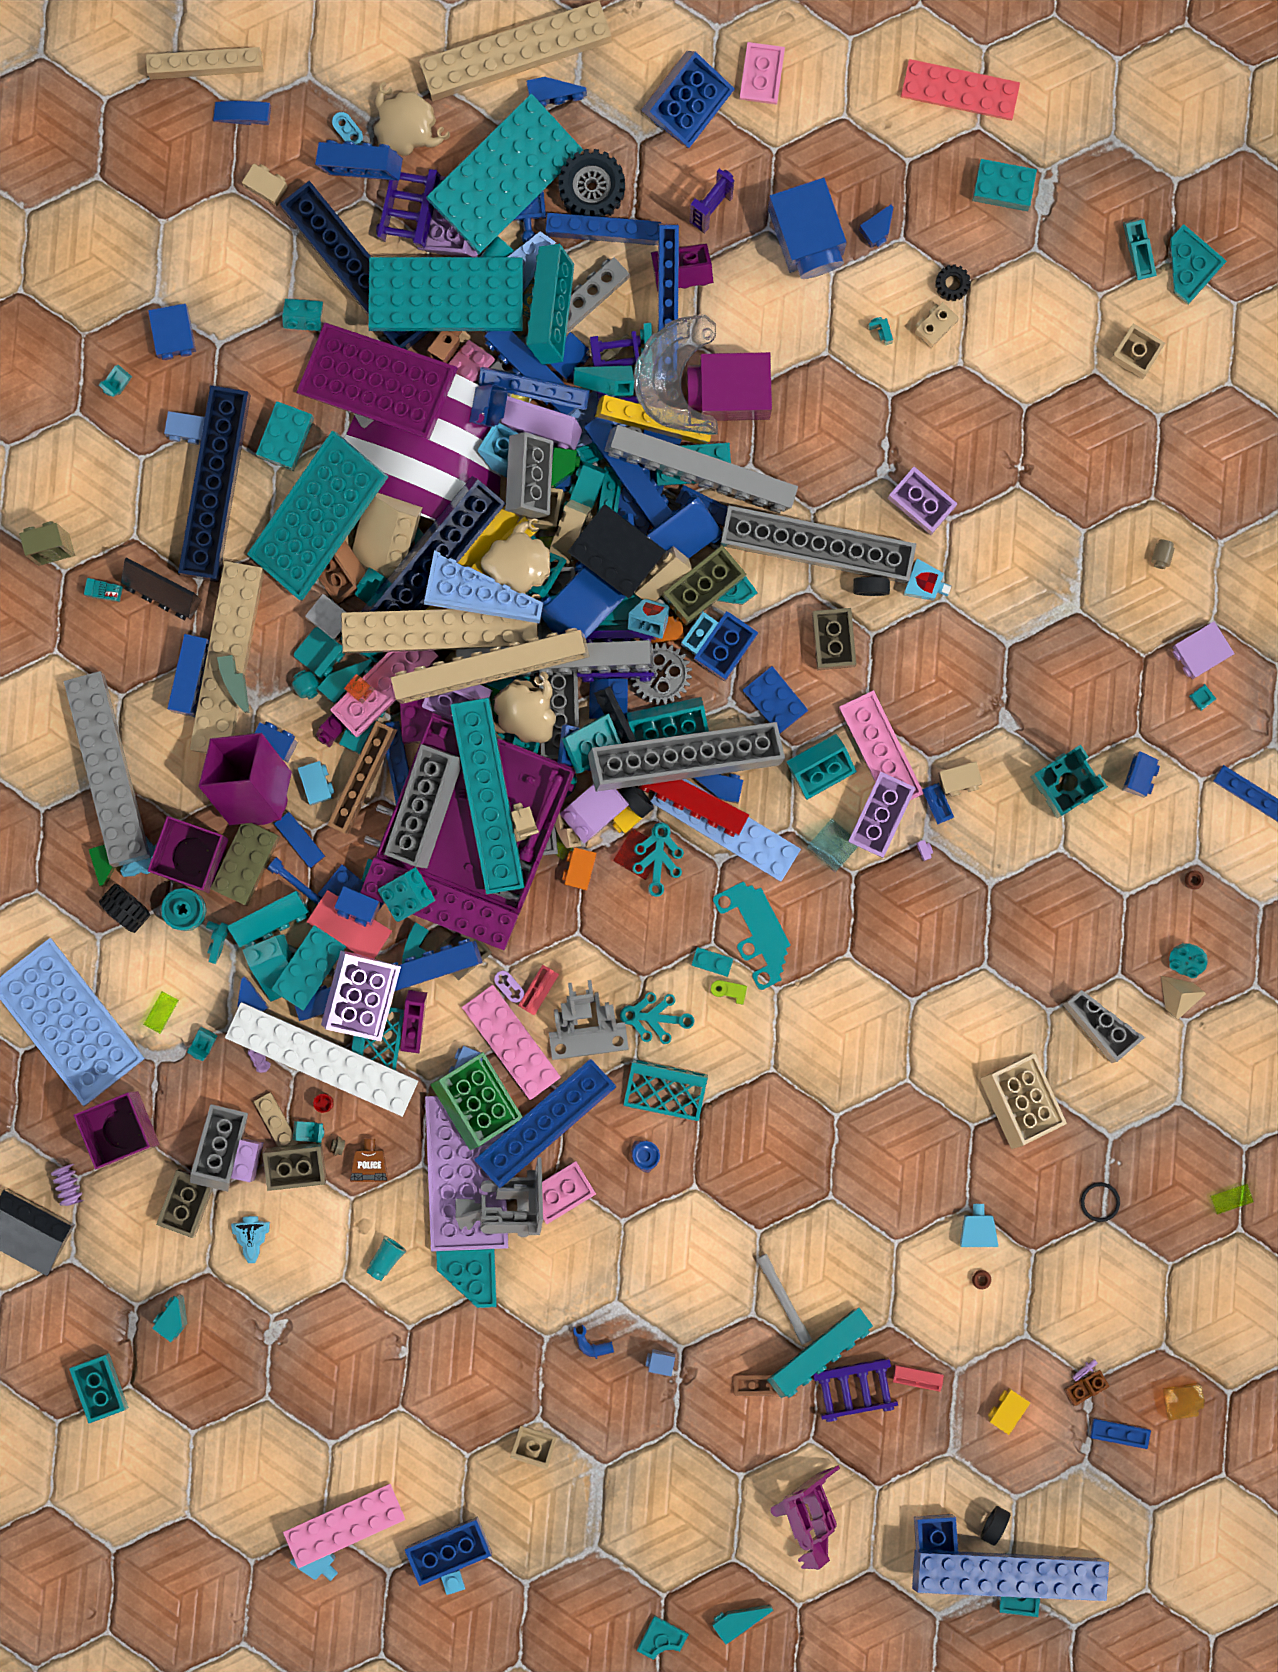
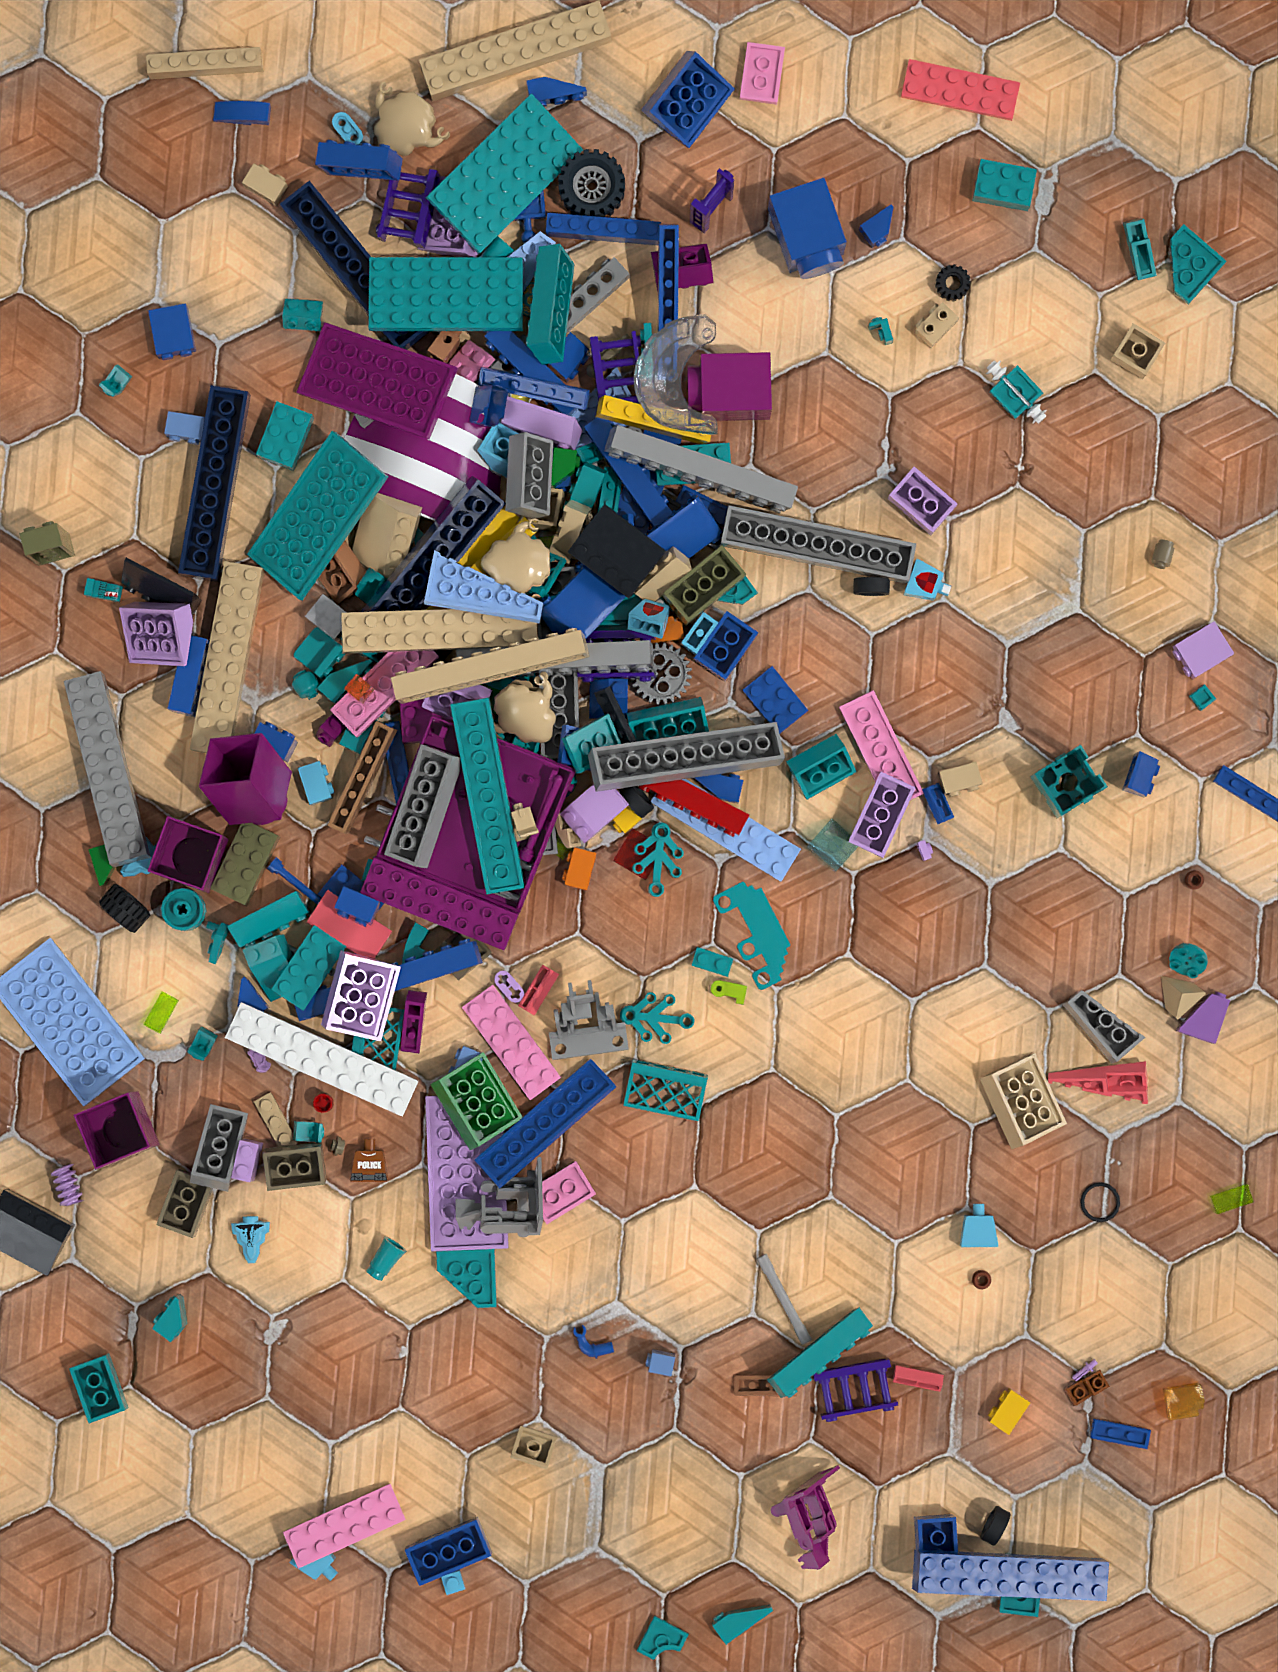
(157, 632): none -> lavender slope
(234, 682): sand green slope -> none
(299, 840): blue tile -> none
(406, 895): teal bracket -> none
(607, 380): teal slope -> none
(645, 1155): blue piece -> none
(834, 639): dark tan brick -> none
(1016, 392): none -> teal plate
(1122, 1080): none -> coral wedge
(1206, 1018): none -> medium lavender slope

